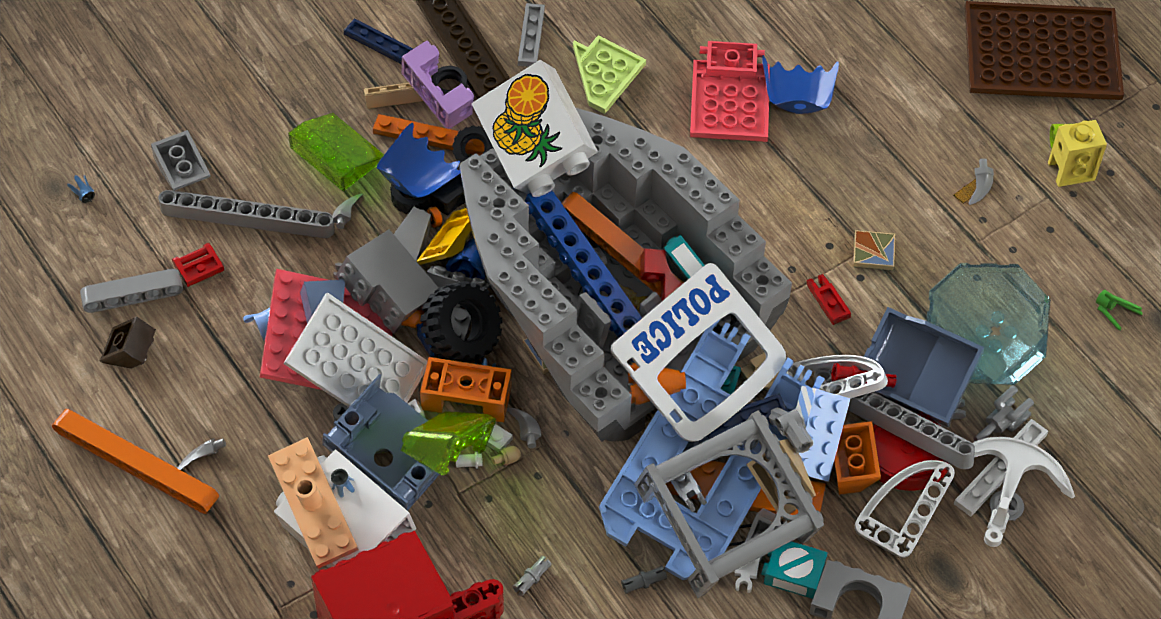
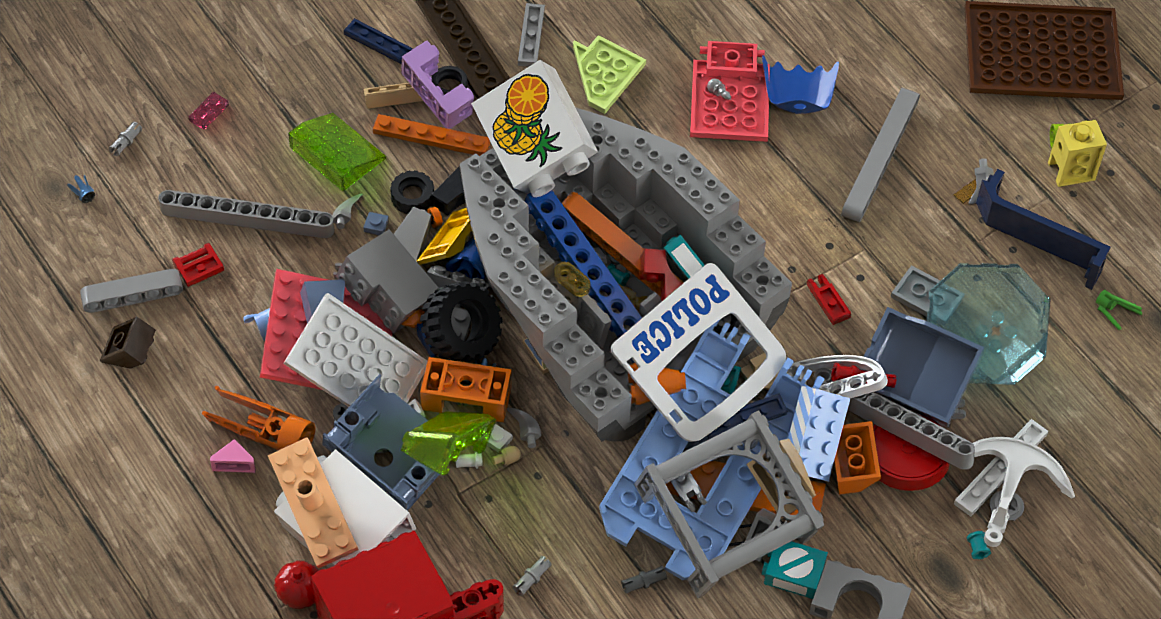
(125, 138): none -> light grey pin
(135, 461): orange beam -> none
(179, 160): light grey slope -> none
(208, 110): none -> clear pink plate
(208, 448): light grey bar -> none
(232, 459): none -> bright pink slope
(291, 430): none -> orange piece
(295, 585): none -> red piece
(340, 479): piece -> none
(375, 223): none -> sand blue plate
(414, 167): blue piece -> none
(466, 135): black tyre -> none
(573, 280): none -> clear yellow plate
(621, 277): none -> teal bush
(717, 88): none -> light grey bar
(746, 572): white plate -> none
(792, 426): light grey piece -> none
(874, 250): tile -> none
(880, 155): none -> light grey beam
(914, 290): none -> light grey plate
(914, 517): white beam -> none
(978, 545): none -> teal bush
(1004, 415): light grey plant -> none
(1040, 231): none -> dark blue panel

